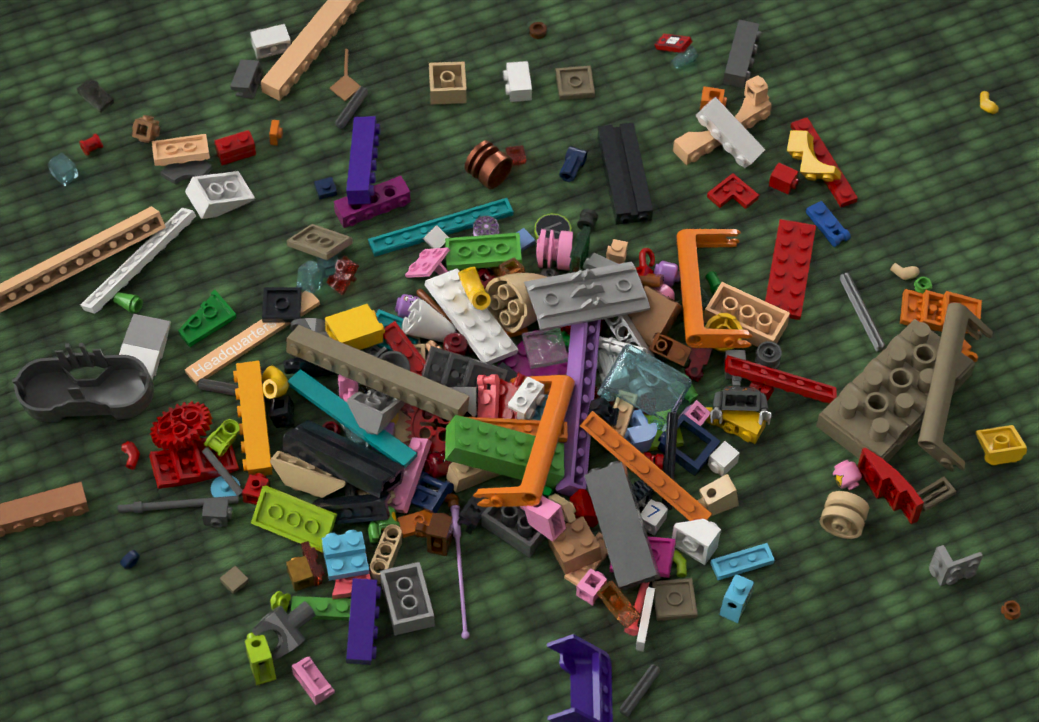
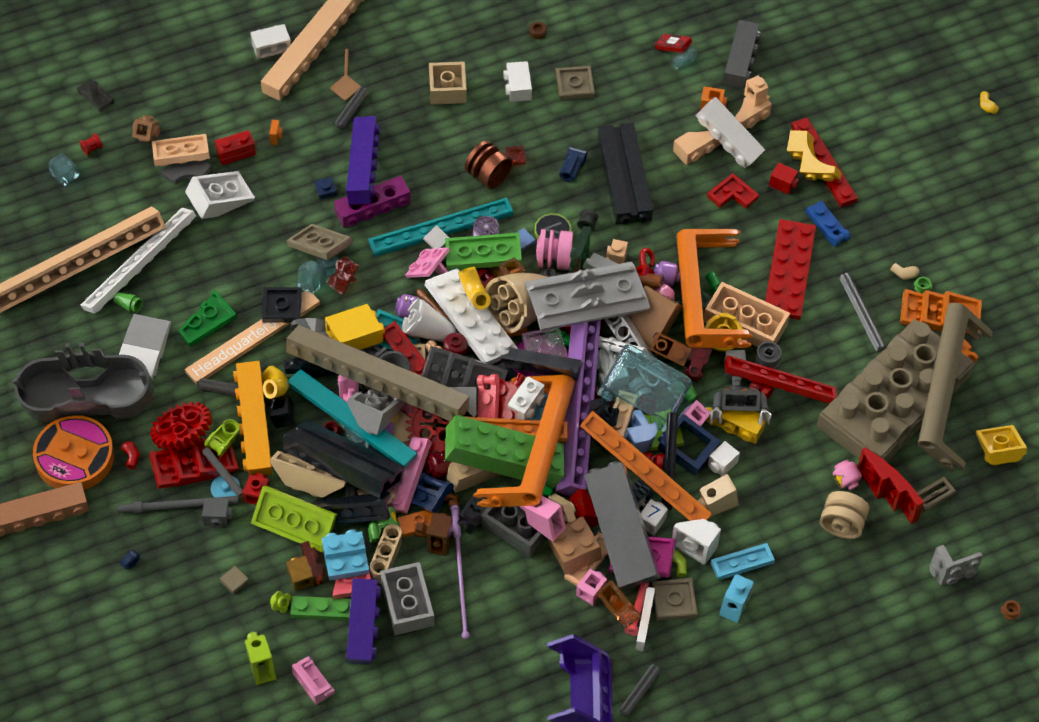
(73, 452): none -> brick
(247, 78): dark grey hinge -> none
(286, 627): dark grey connector -> none
(542, 363): none -> black panel

